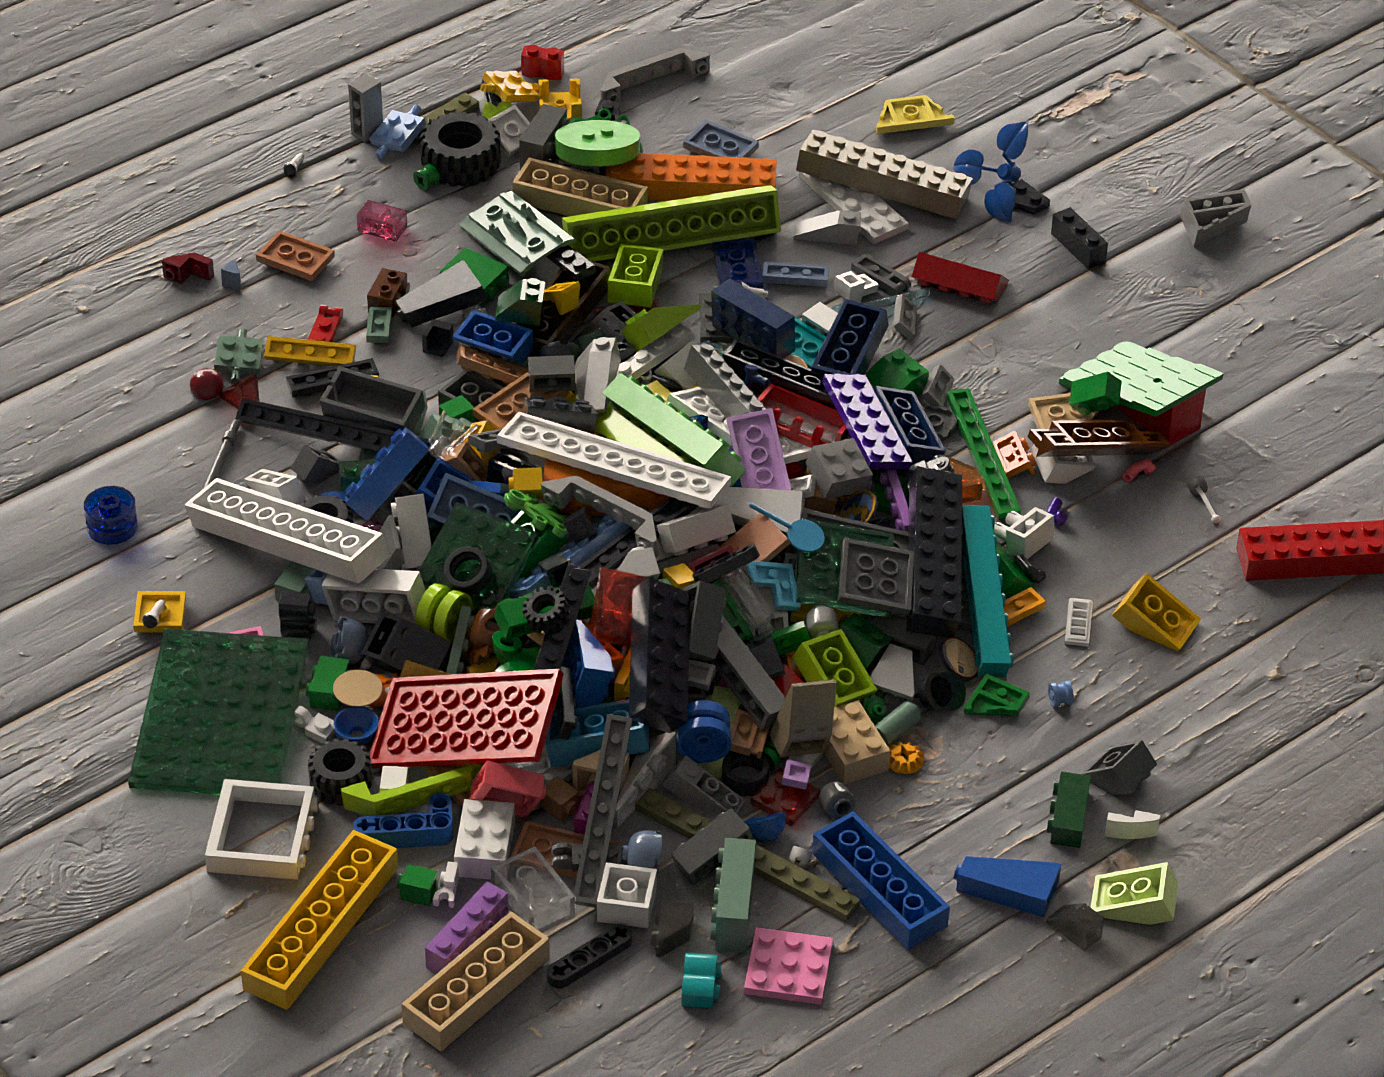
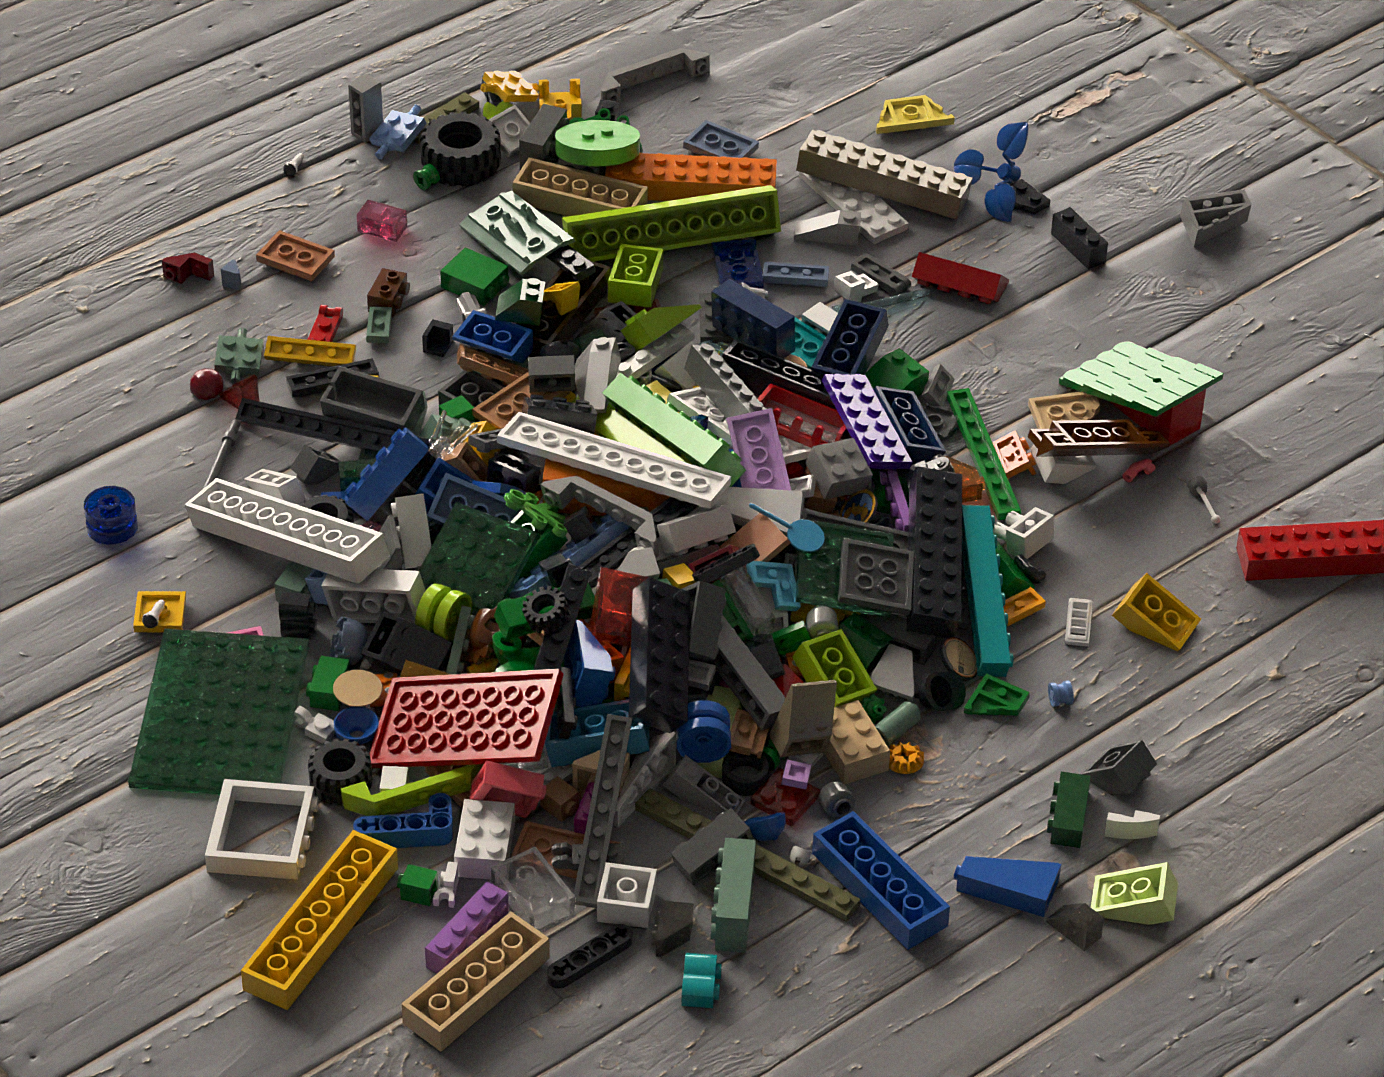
(442, 295): slope -> none
(464, 554): black tyre -> none
(527, 480): yellow brick -> none
(542, 62): red brick -> none
(643, 849): sand blue cylinder -> none
(752, 377): dark blue piece -> none
(788, 966): bright pink plate -> none
(905, 316): light grey plate -> none
(1054, 509): dark purple arm -> none
(1095, 393): green brick -> none

